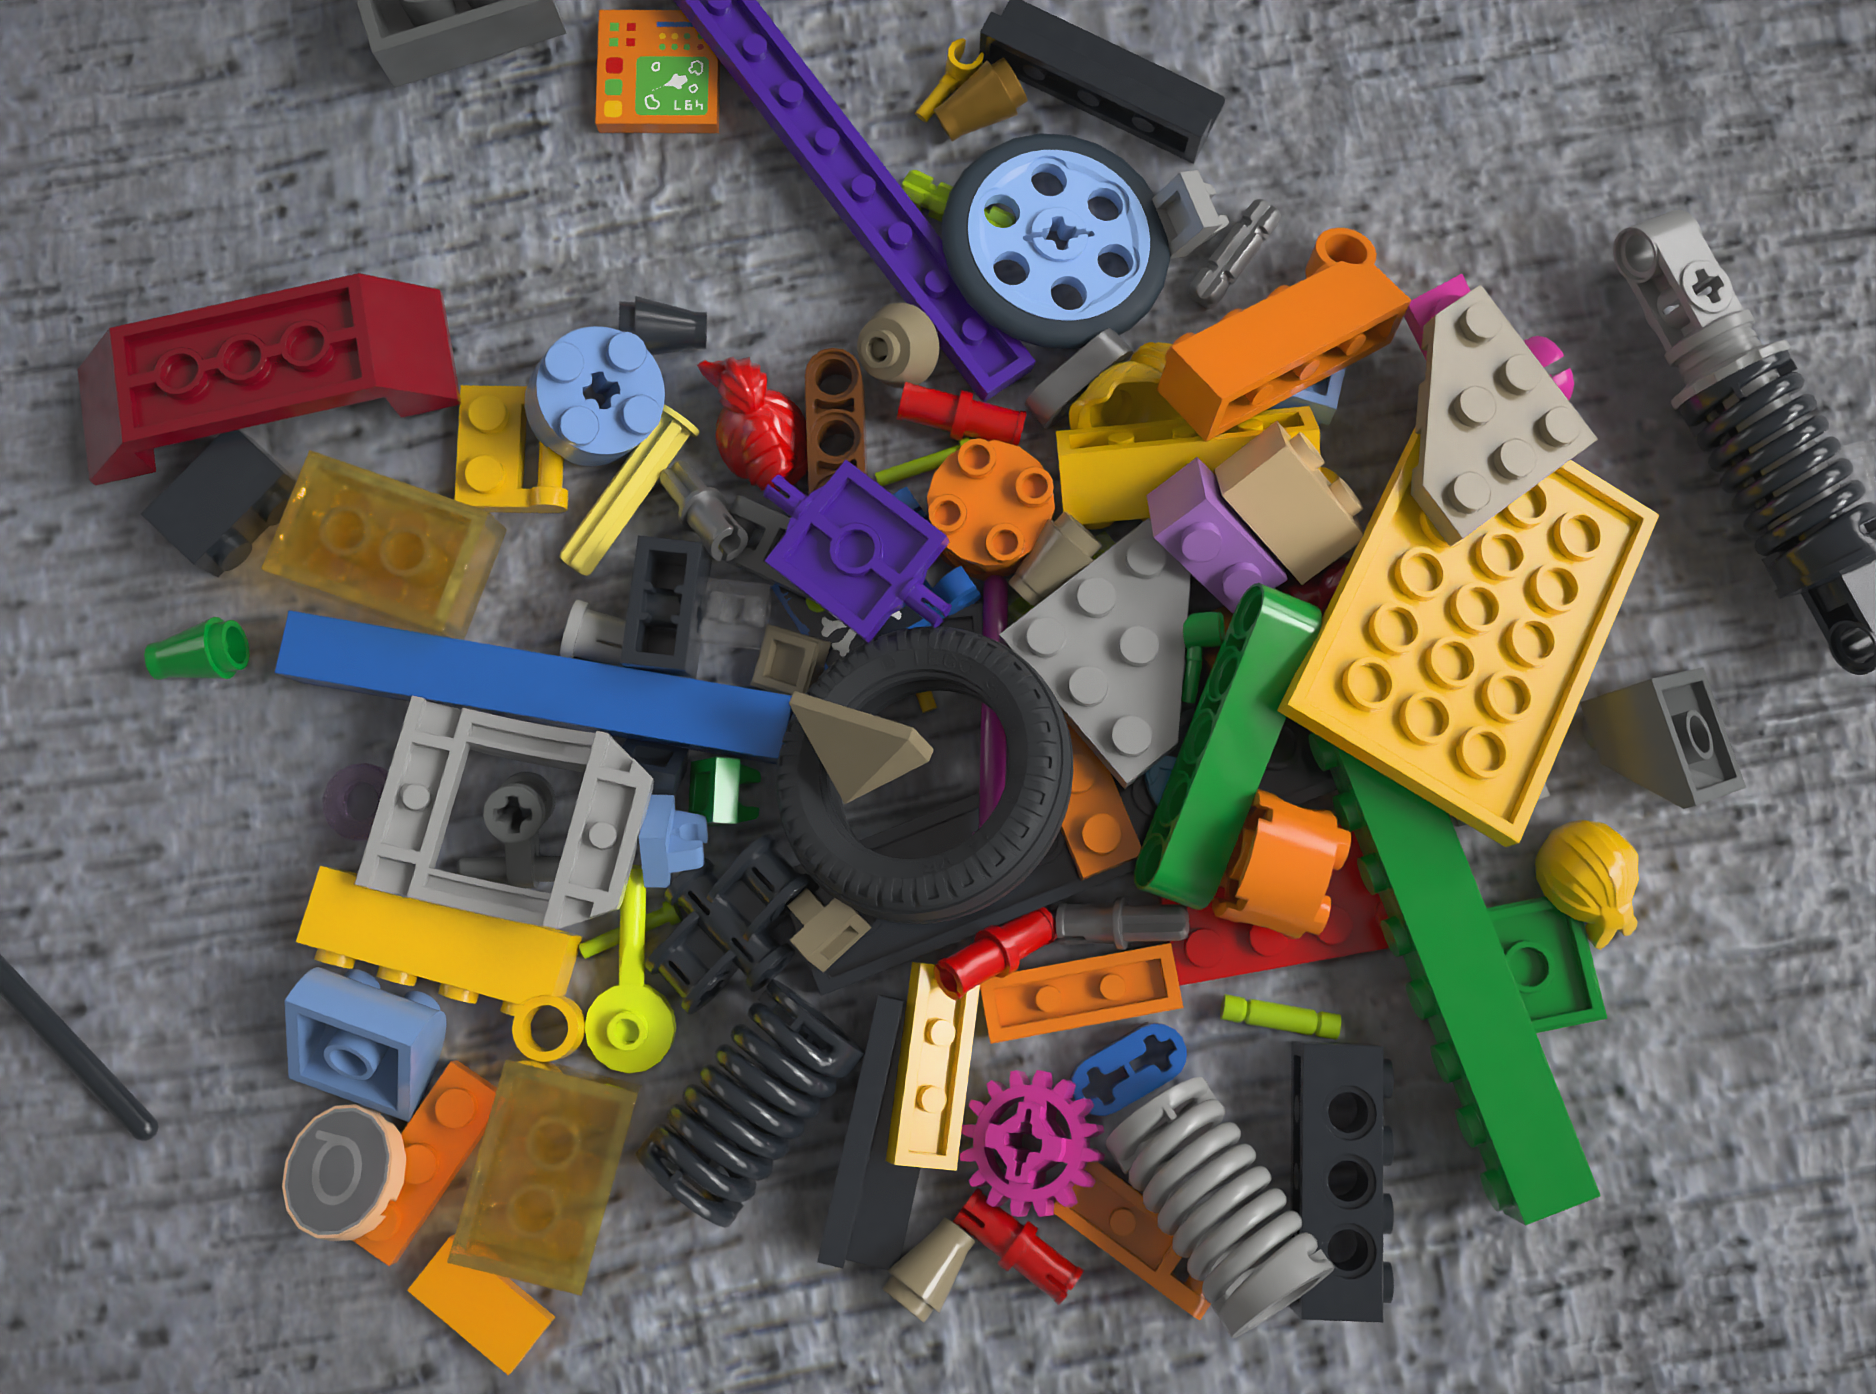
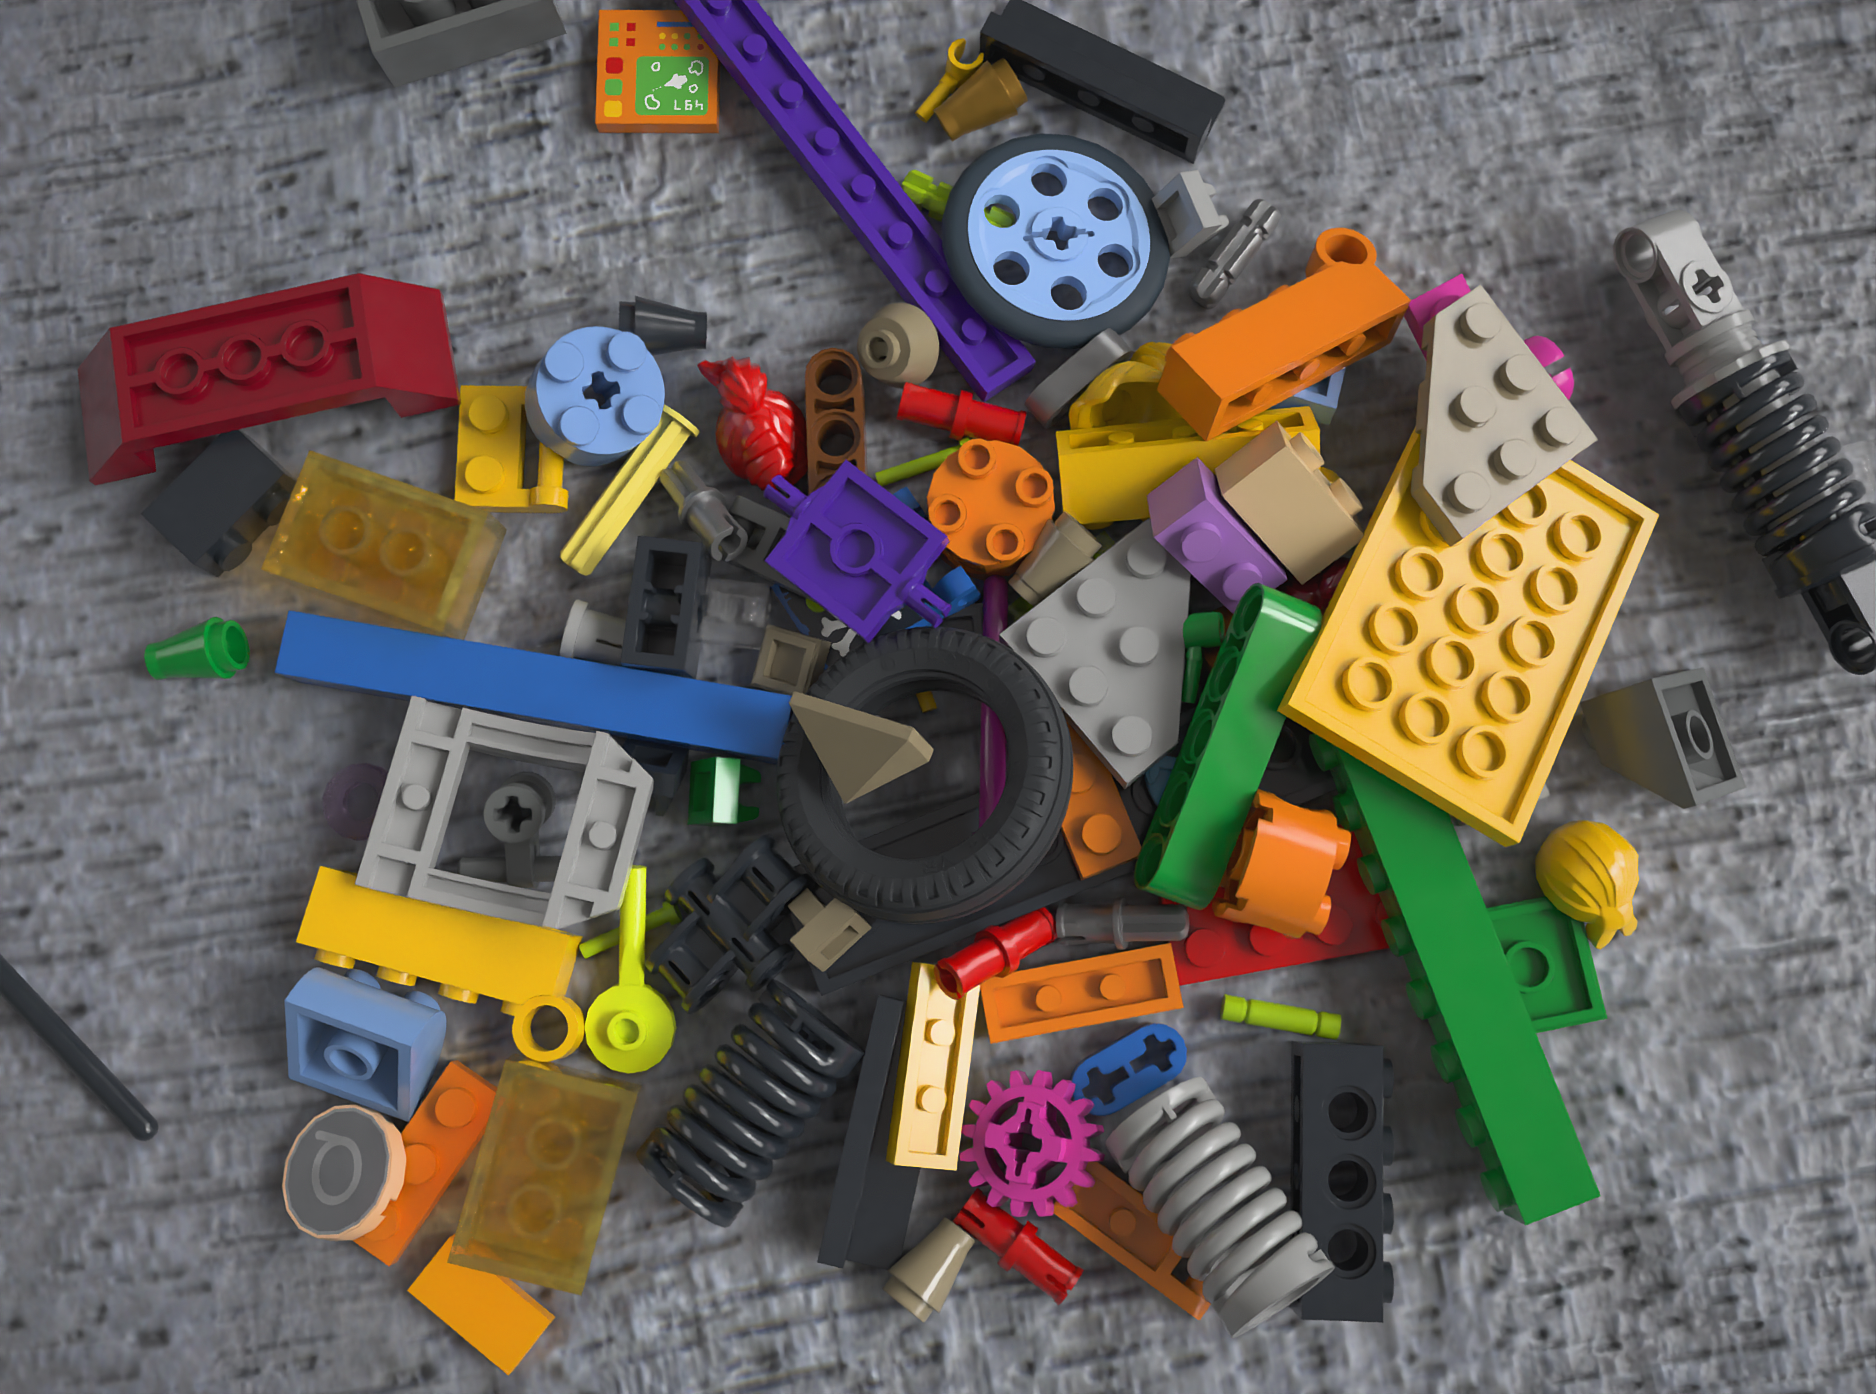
(670, 841): medium blue tile -> none

